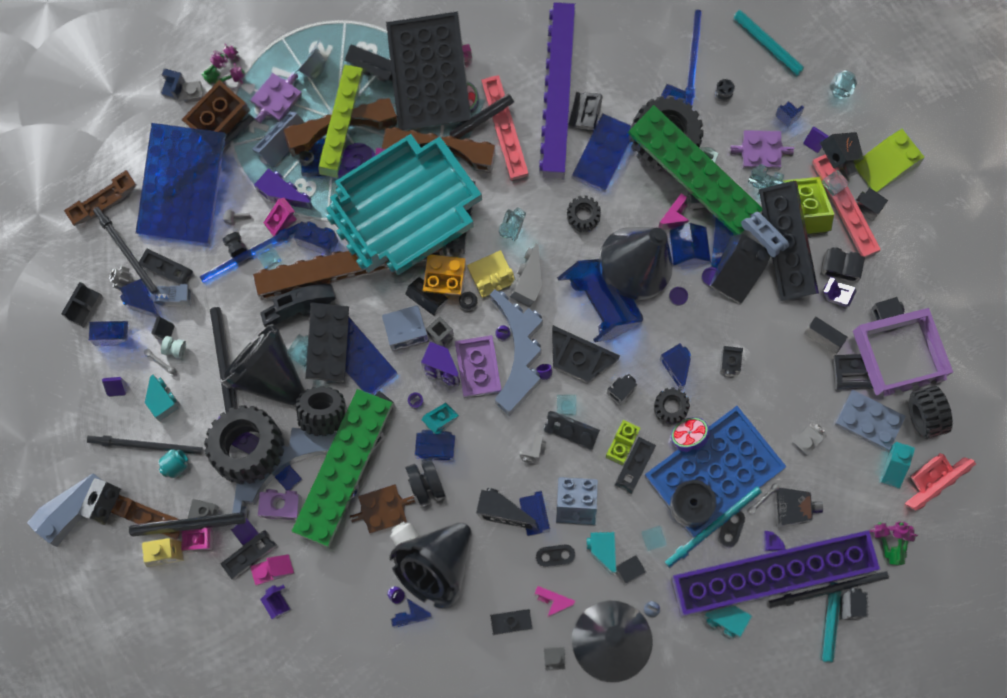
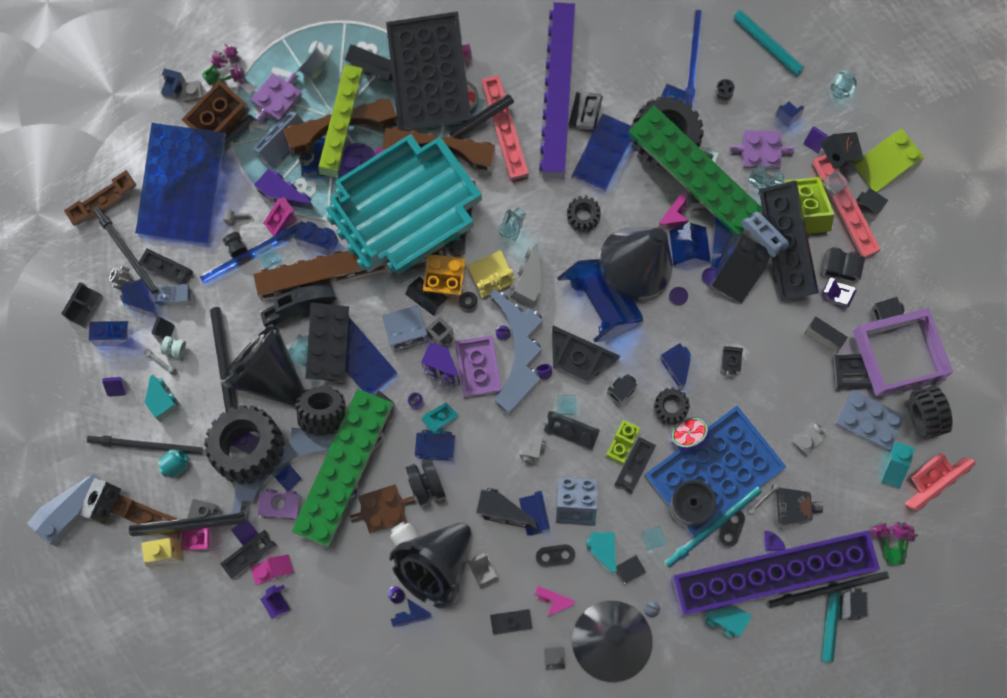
(482, 570): none -> light grey bracket

